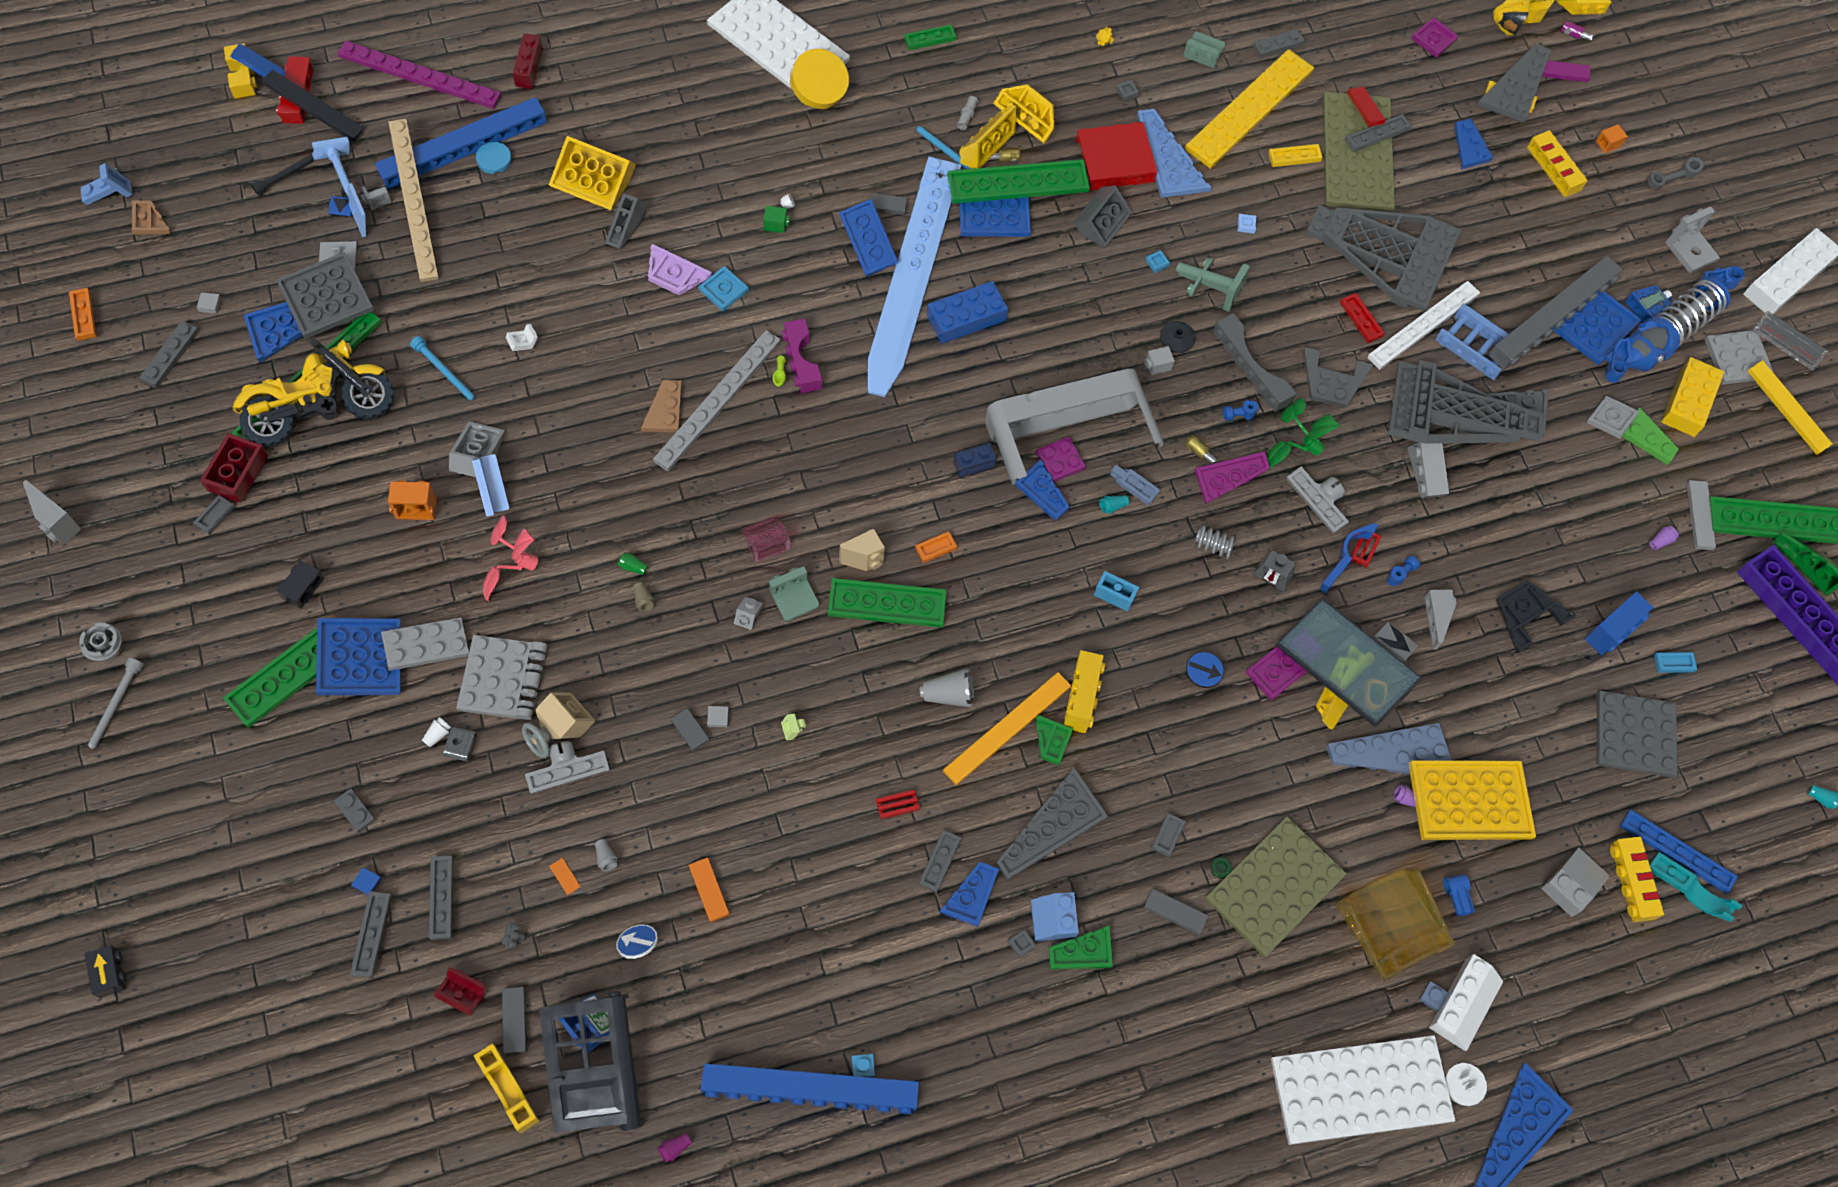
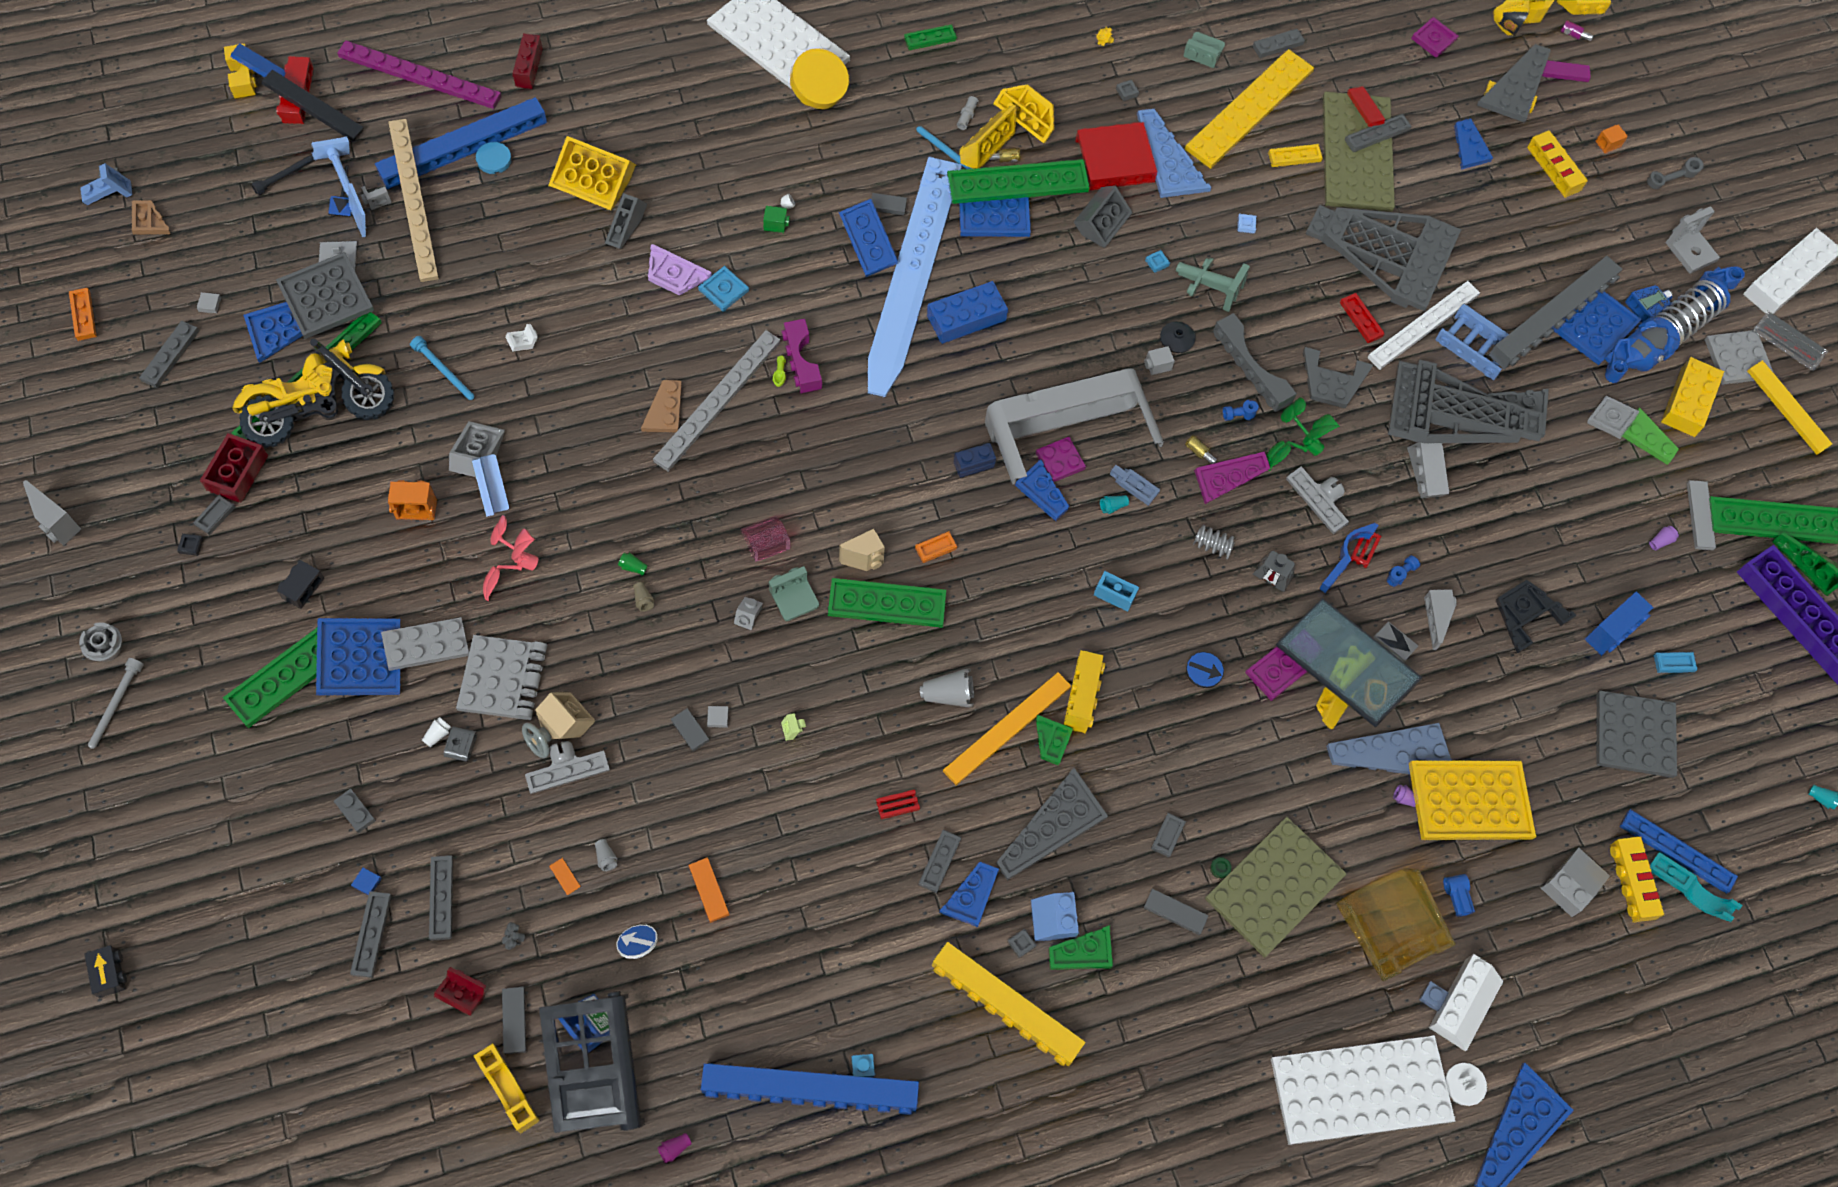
(190, 544): none -> black tile
(1008, 1004): none -> yellow brick

